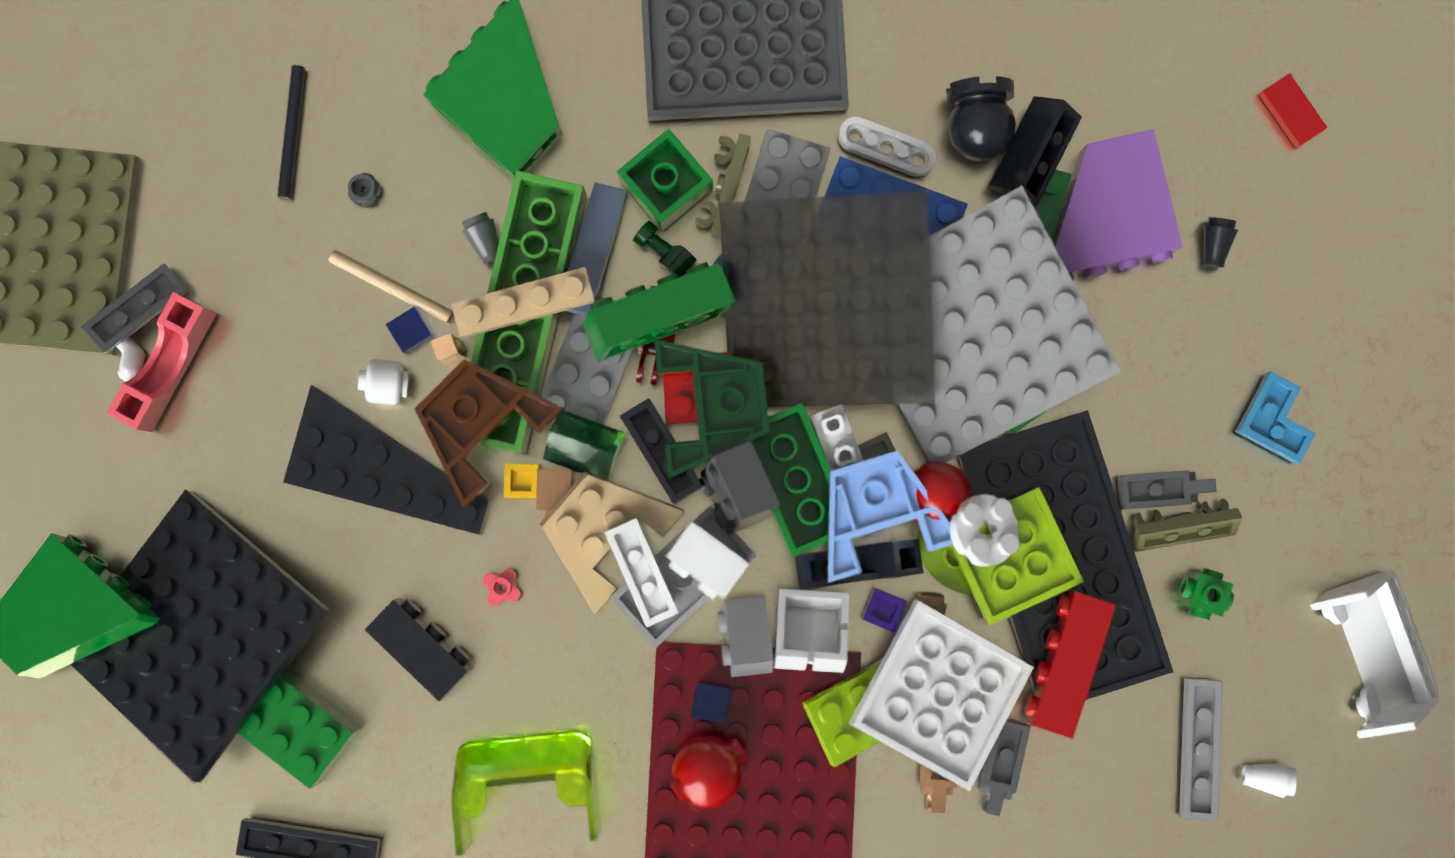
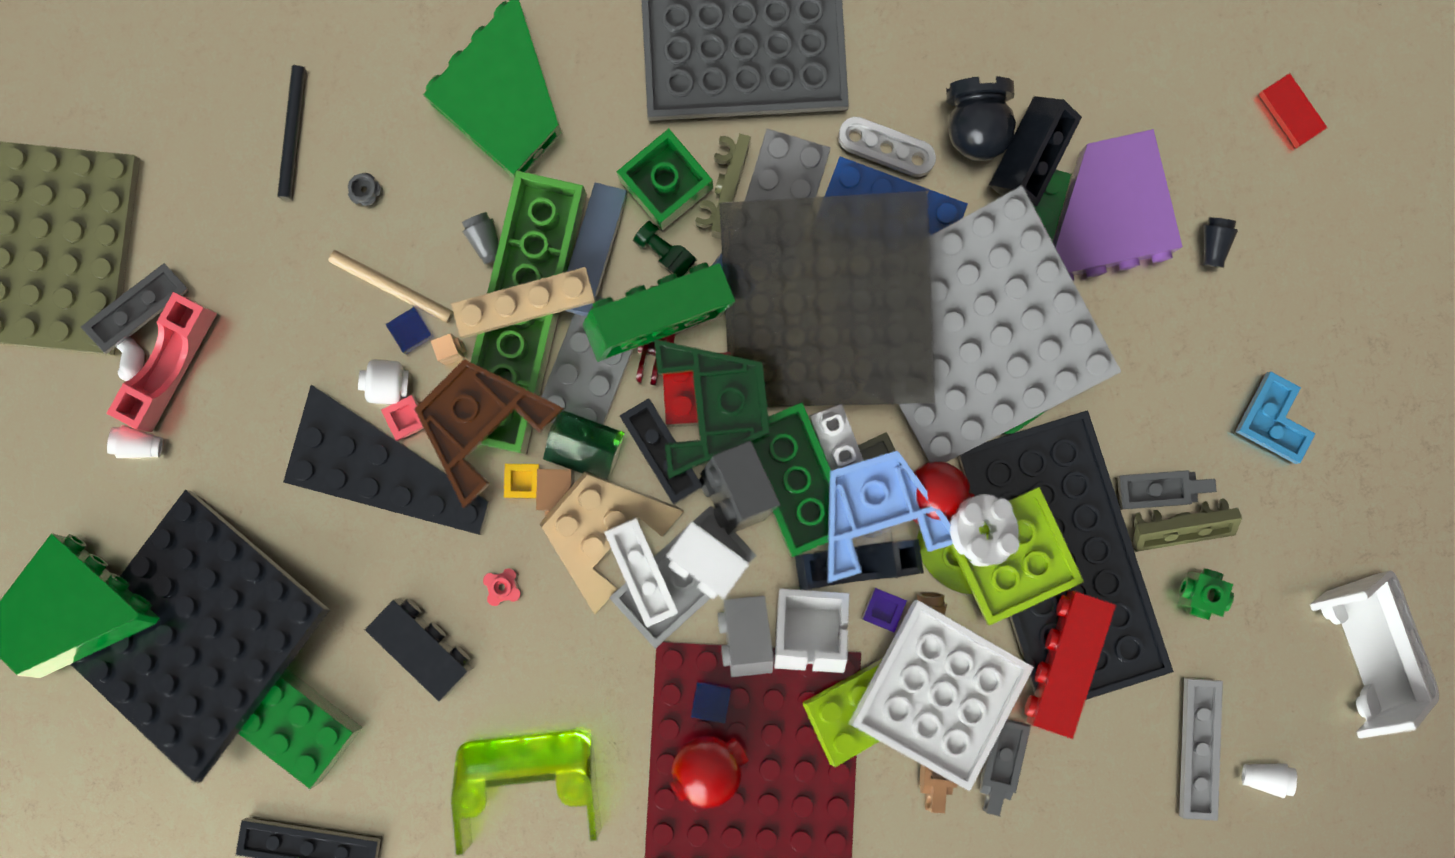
(133, 443): none -> white cone
(403, 418): none -> coral plate

